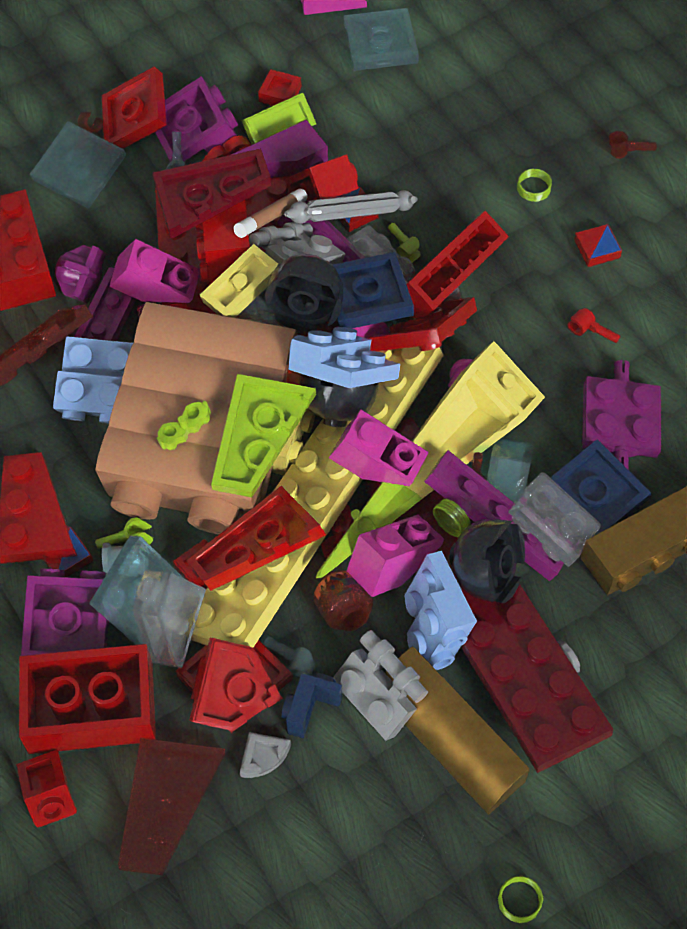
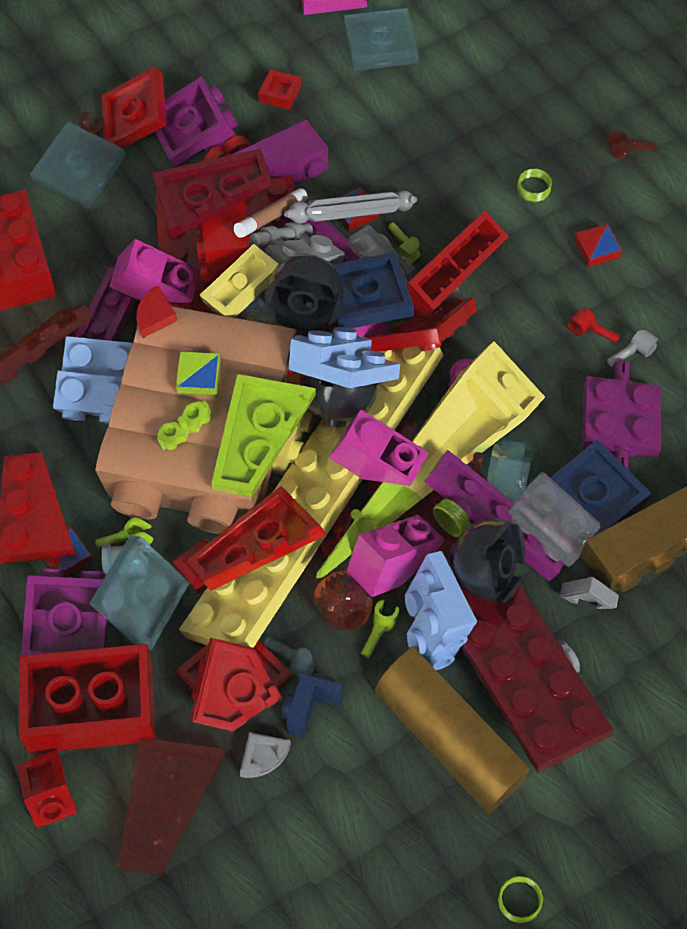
(80, 272): magenta piece -> none
(154, 312): none -> red tile
(167, 615): clear slope -> none
(177, 156): clear light blue hand -> none
(198, 373): none -> lime tile
(278, 118): lime tile -> none
(326, 179): red brick -> none
(373, 692): light grey plate -> none
(381, 625): none -> lime hand
(589, 590): none -> light grey tile
(642, 341): none -> light grey hand

